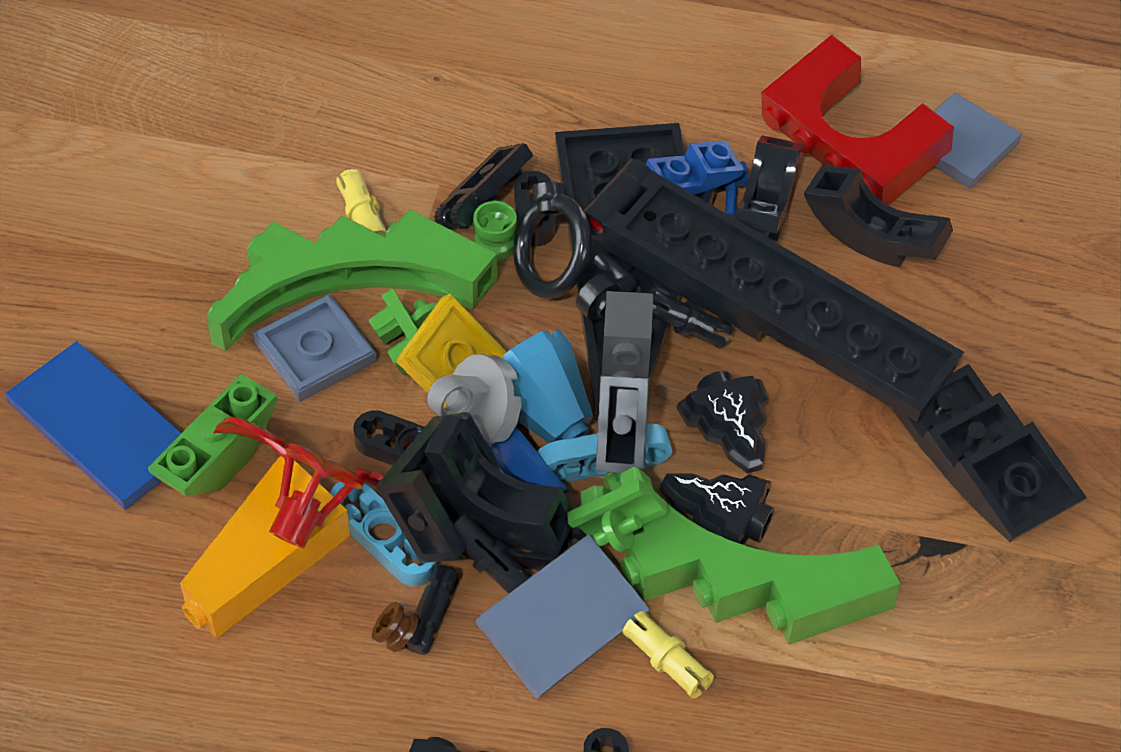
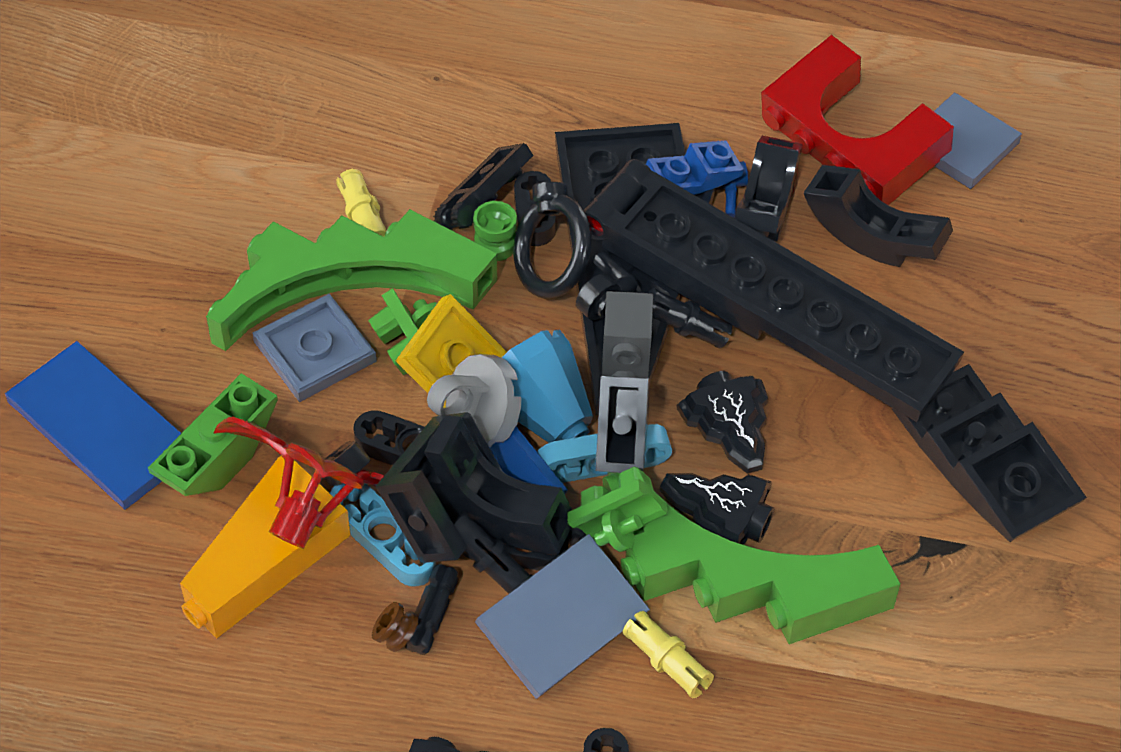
(349, 455): none -> black beam

